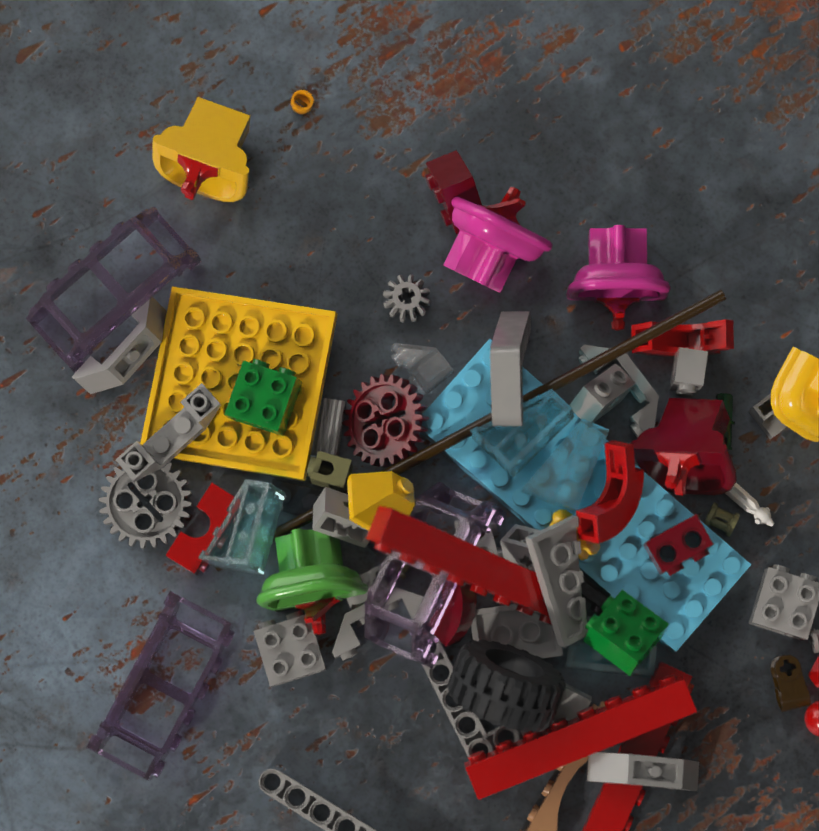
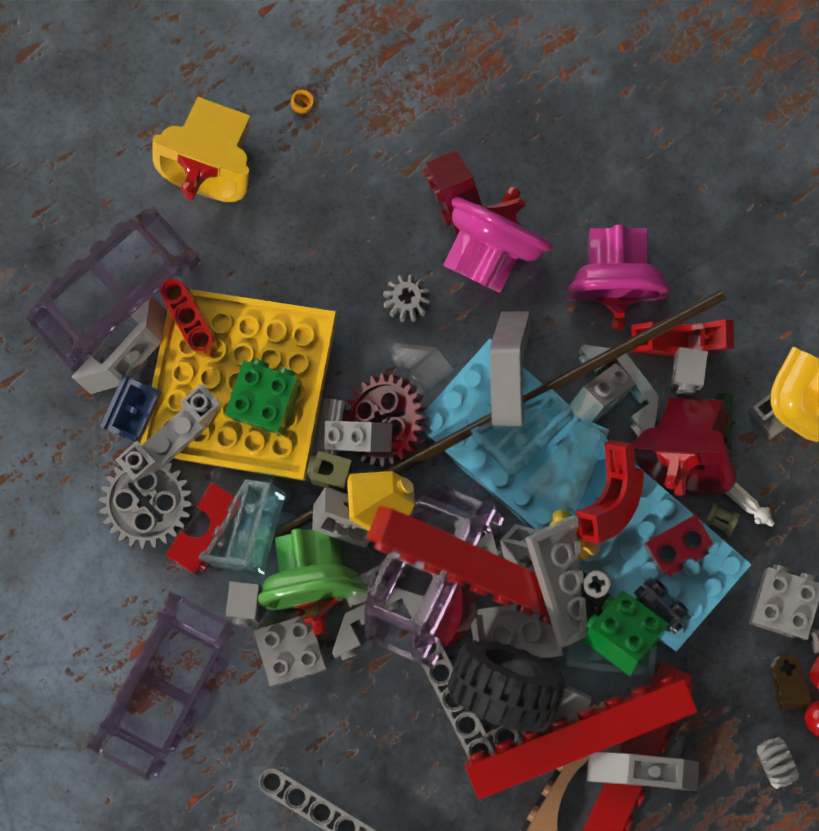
(131, 408): none -> dark blue hinge
(180, 308): none -> red beam
(242, 603): none -> light grey brick
(358, 436): none -> light grey brick
(592, 591): none -> light grey bush
(656, 596): none -> black hinge
(777, 762): none -> light grey gear

